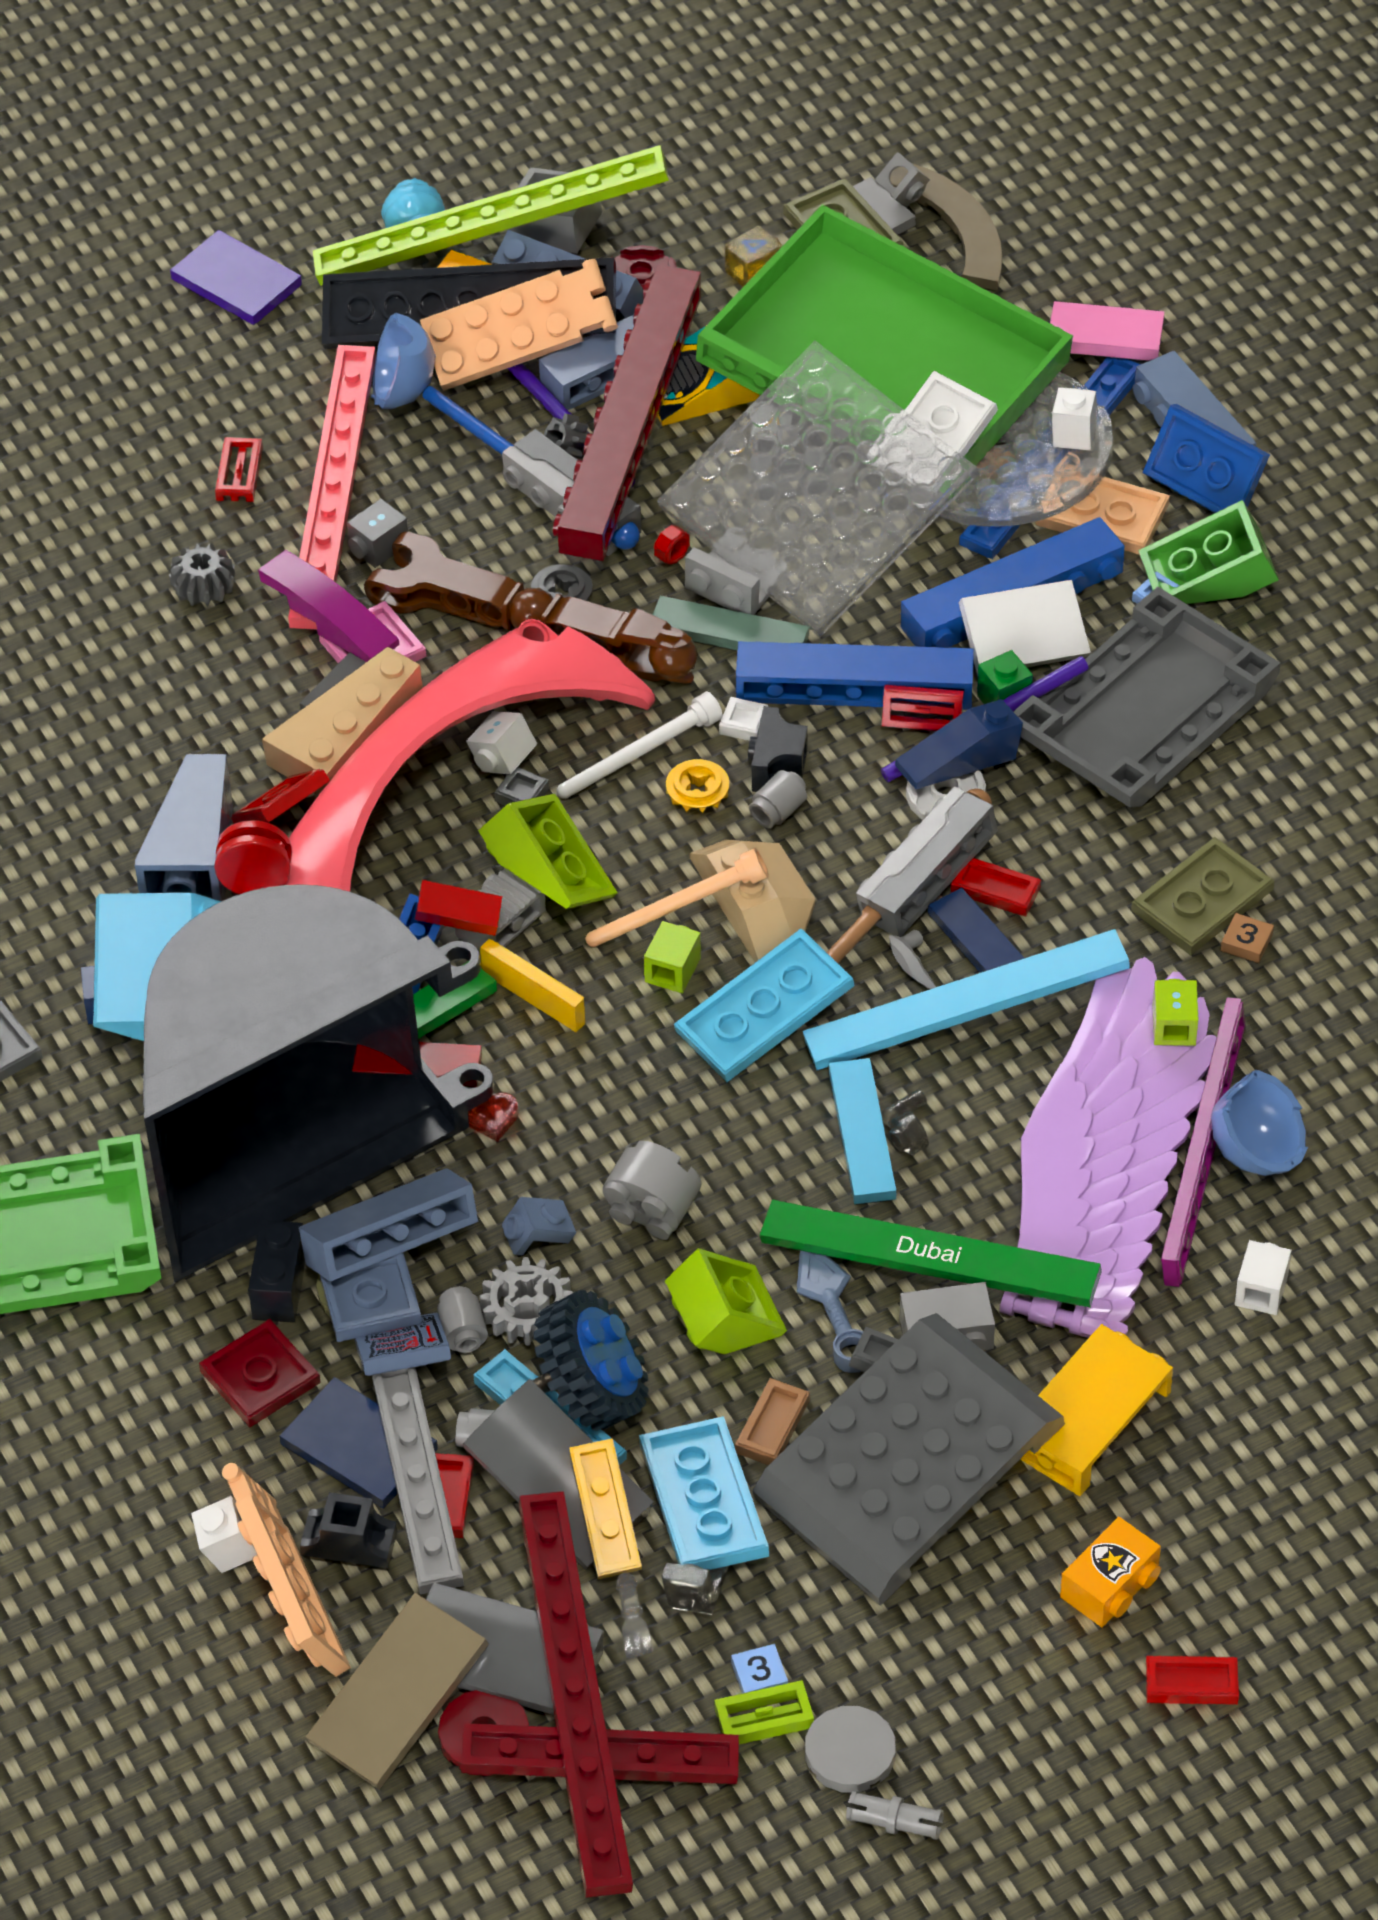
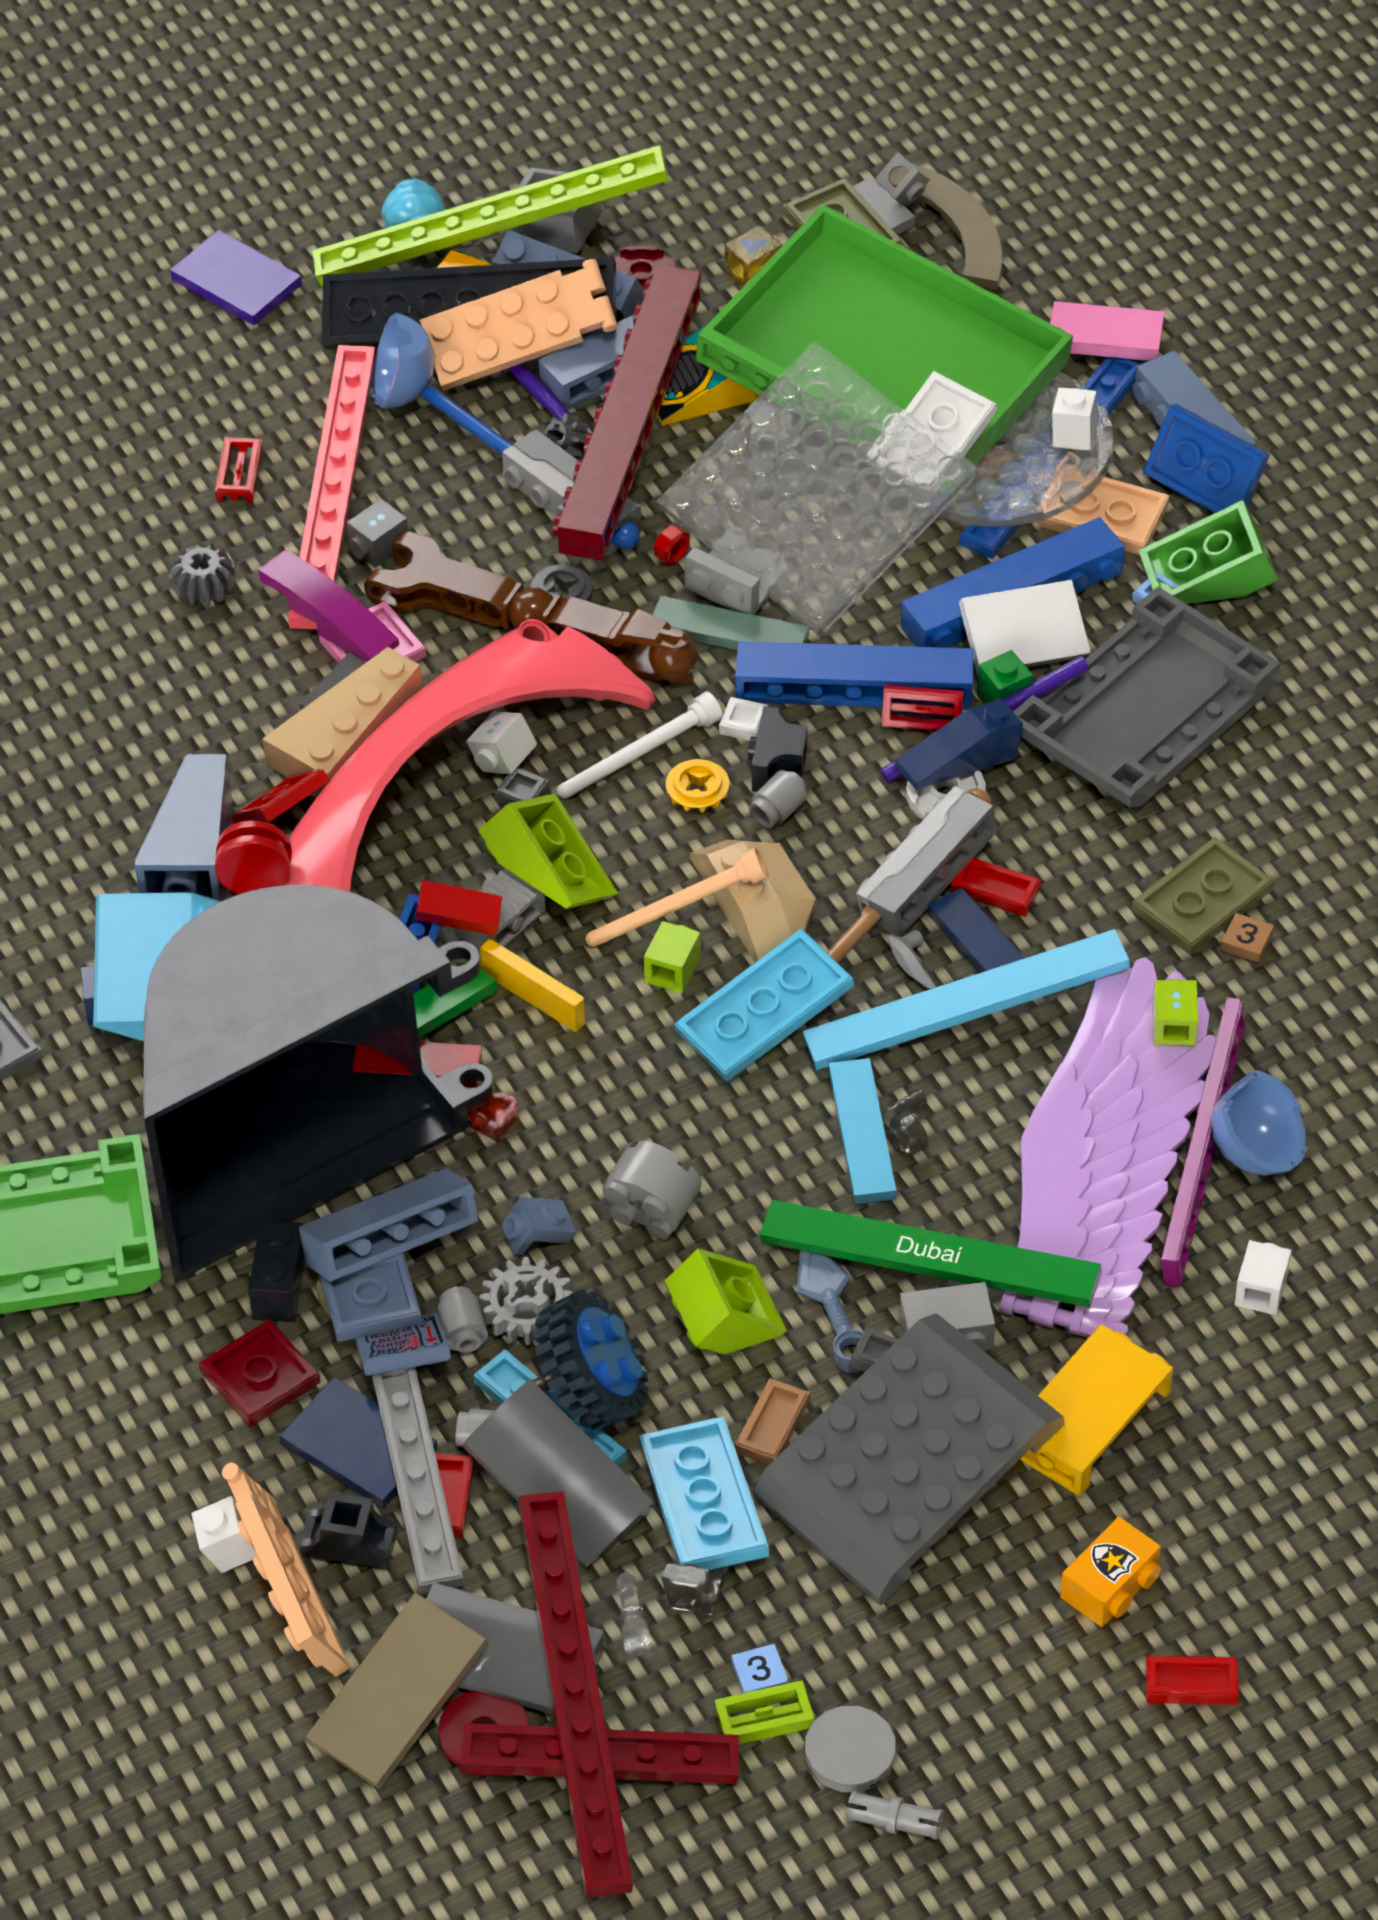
(605, 1508): yellow tile -> none

